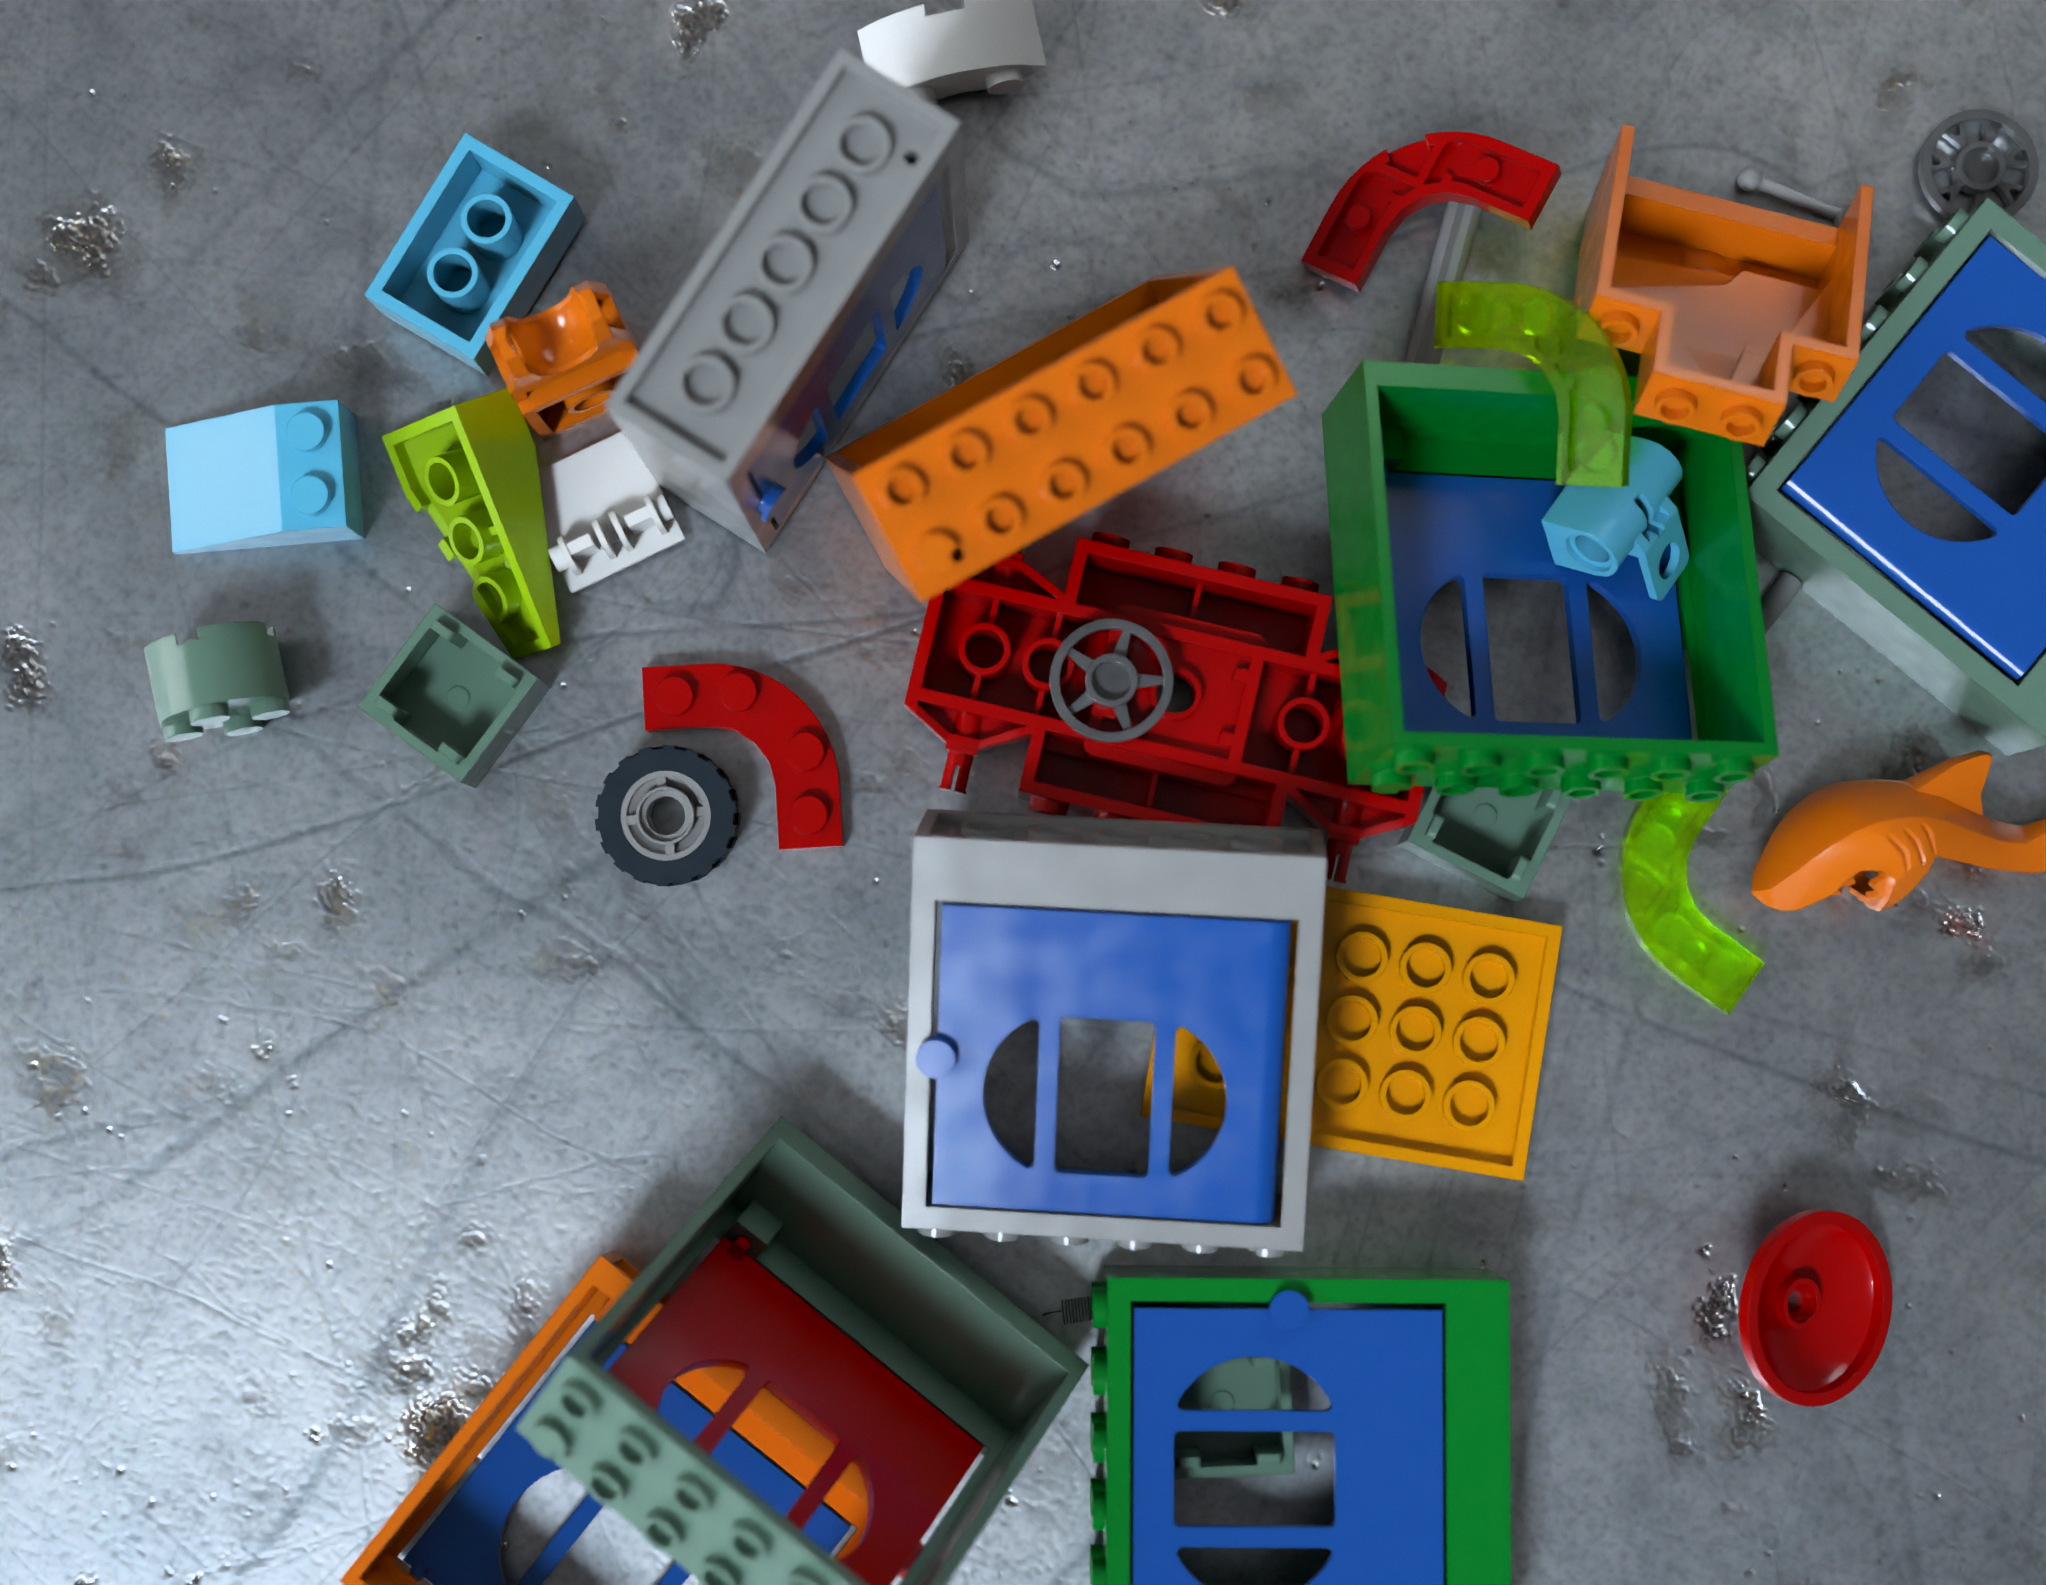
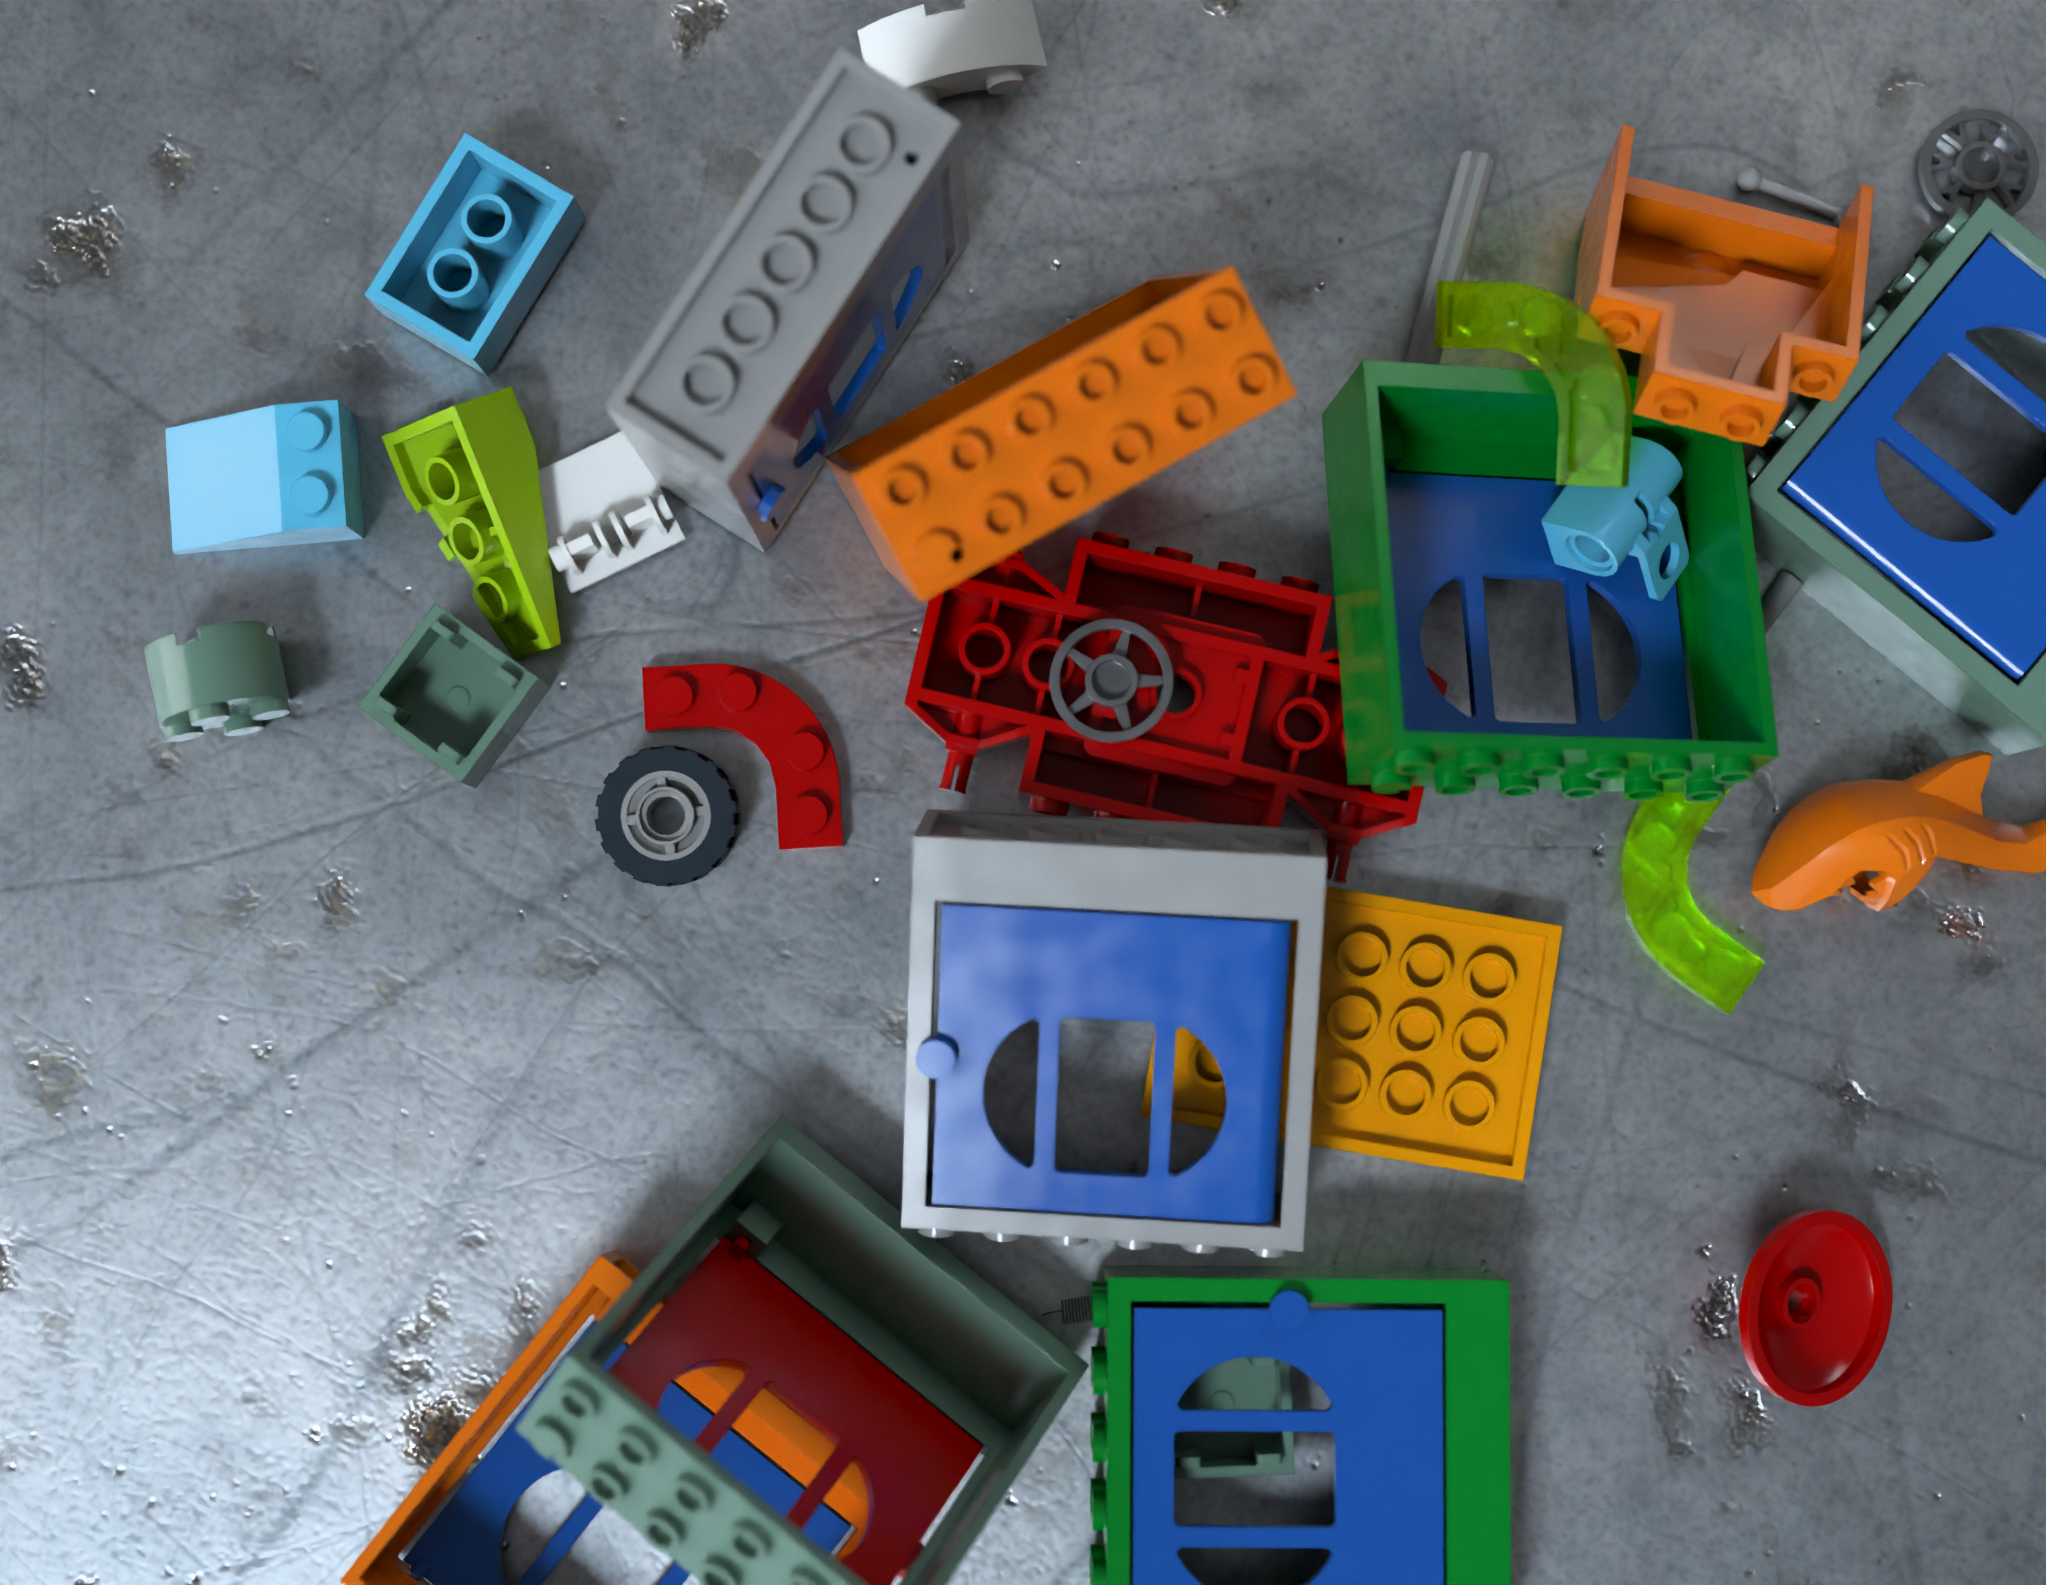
(564, 358): orange brick -> none
(1428, 172): red plate -> none
(1487, 836): sand green container -> none

